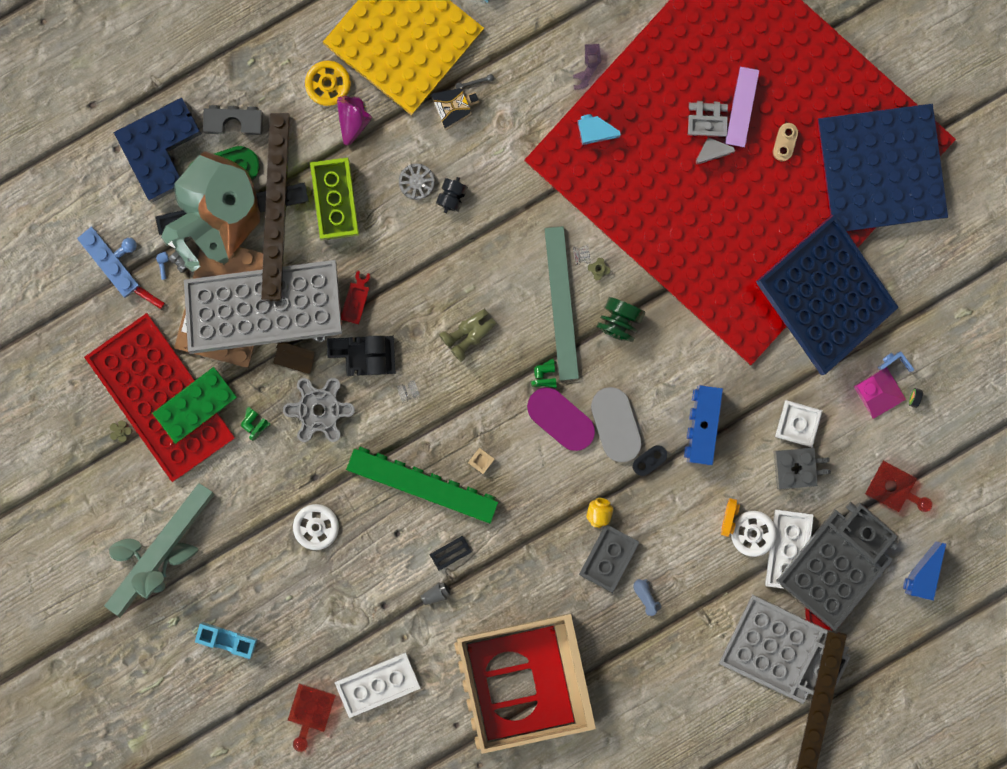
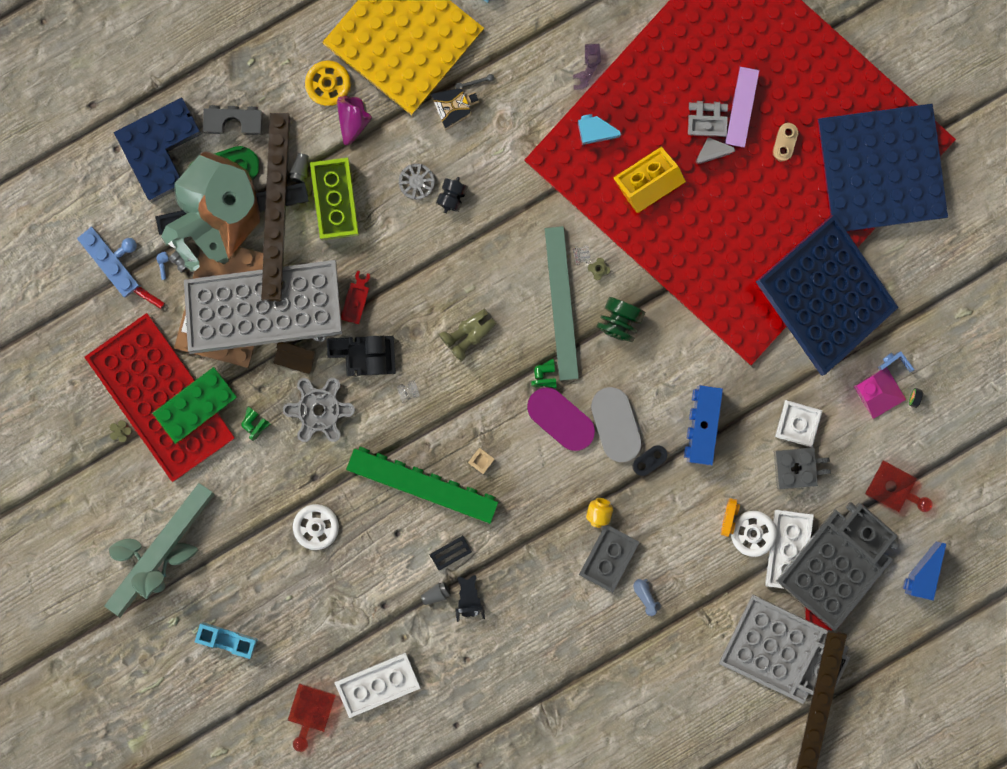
(299, 169): none -> dark grey cone
(469, 602): none -> black hair
(551, 694): door -> none
(649, 179): none -> yellow slope

